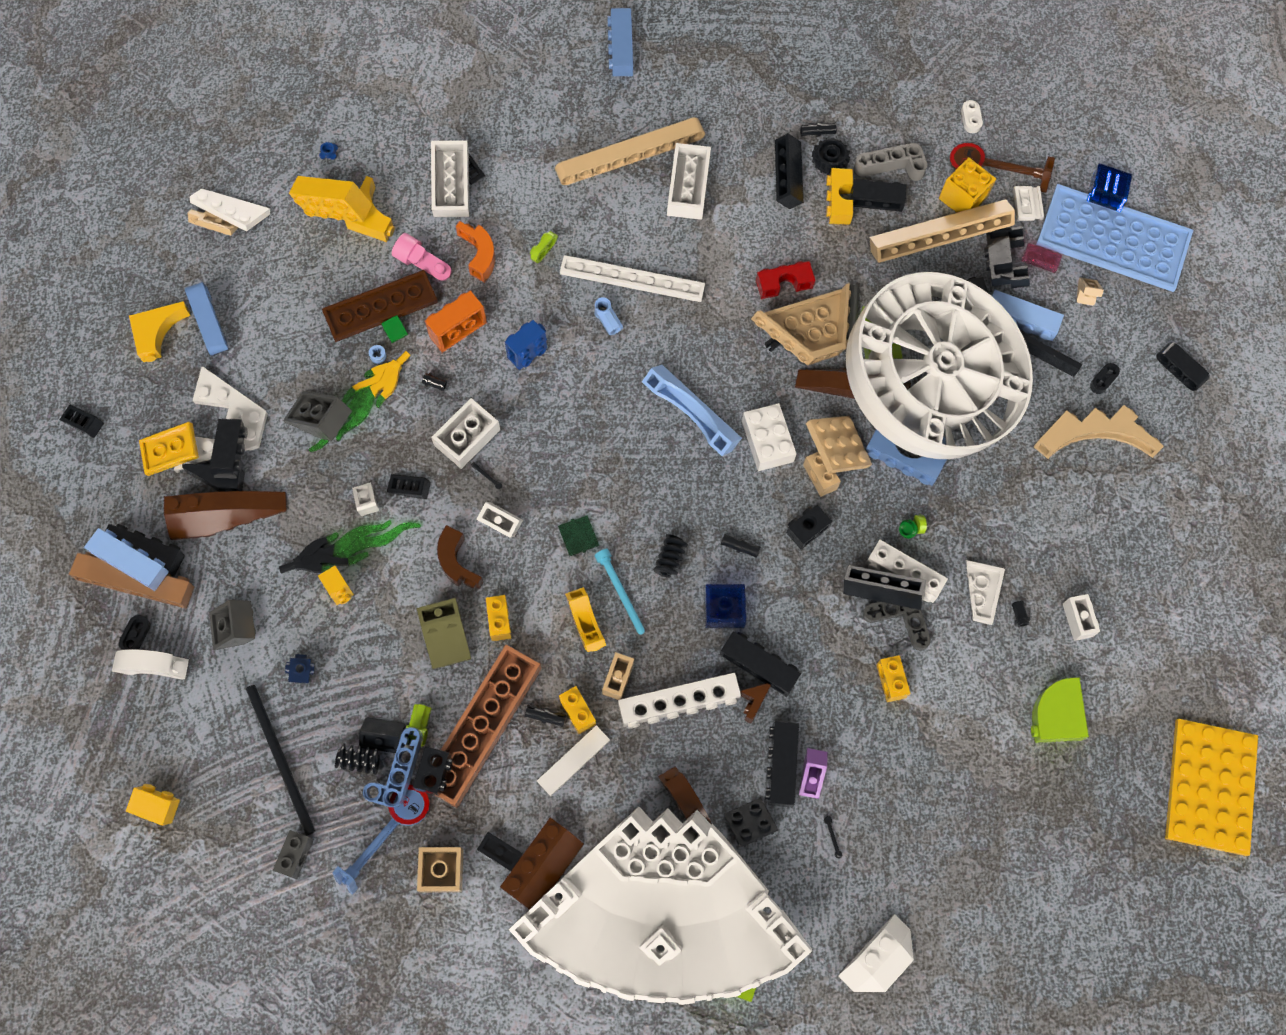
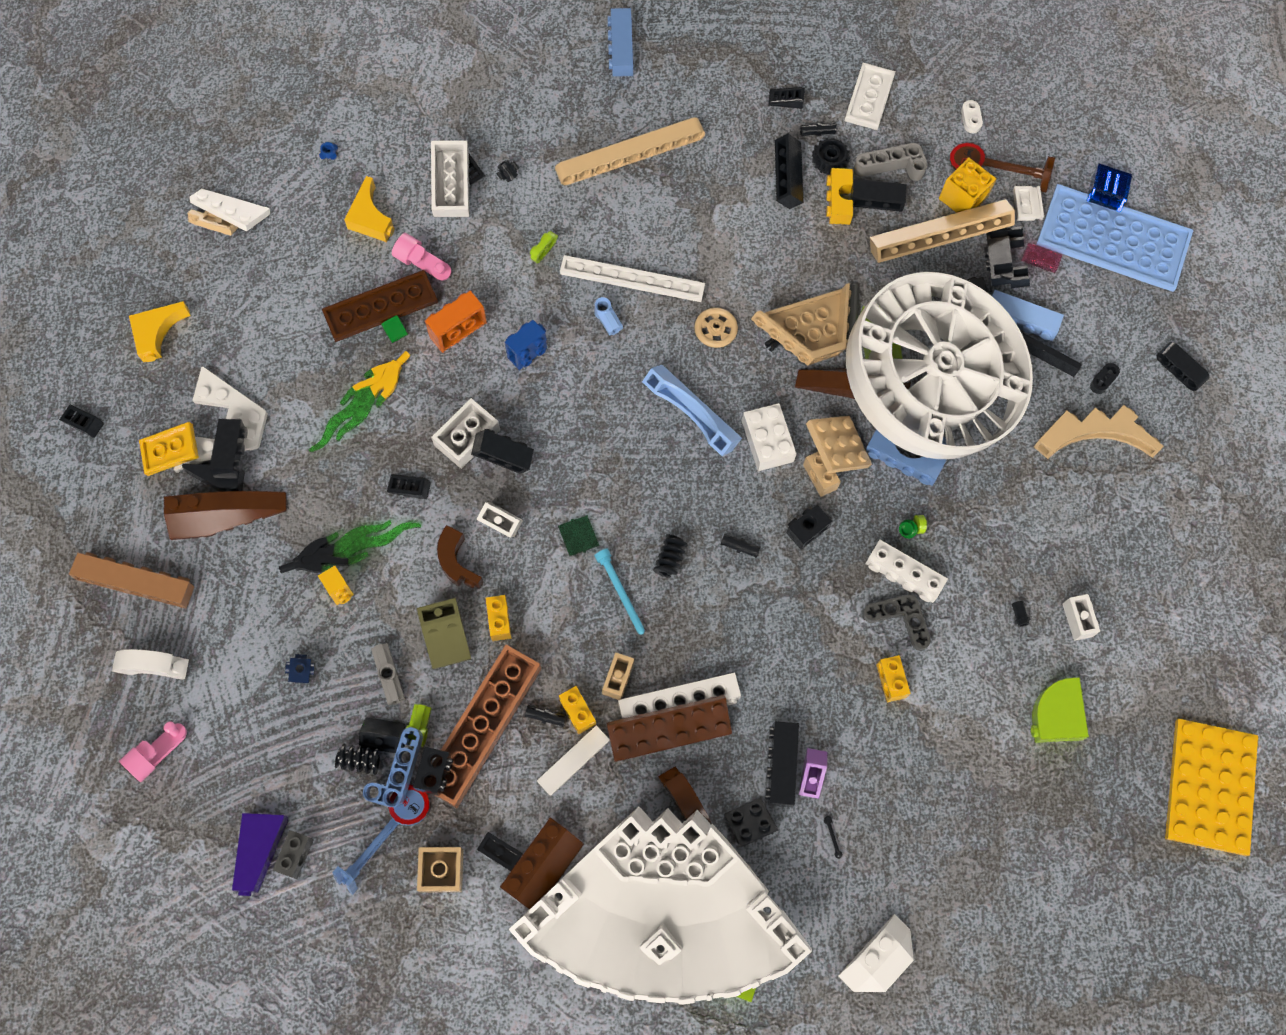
(126, 559): light blue brick -> none
(132, 633): black plate -> none
(145, 757): none -> bright pink piece
(152, 804): yellow brick -> none
(154, 547): black brick -> none
(206, 318): medium blue beam -> none
(232, 624): dark grey slope -> none
(255, 850): none -> dark purple slope
(280, 760): black piece -> none
(318, 415): dark grey slope -> none
(330, 198): yellow brick -> none
(365, 499): white slope -> none
(377, 348): light blue bush -> none
(384, 662): none -> light grey piece
(433, 381): black pin -> none
(484, 260): orange arch -> none
(498, 485): black hinge -> none
(502, 451): none -> black brick
(507, 170): none -> black gear
(584, 620): yellow arch -> none
(669, 728): none -> reddish brown plate
(688, 181): white brick -> none
(715, 313): none -> tan plate
(725, 606): clear blue brick -> none
(756, 696): reddish brown slope -> none
(759, 663): black brick -> none
(787, 92): none -> black slope
(798, 274): red arch -> none
(870, 96): none -> white tile
(884, 587): black brick -> none
(984, 590): white wing -> none
(1088, 291): tan slope -> none

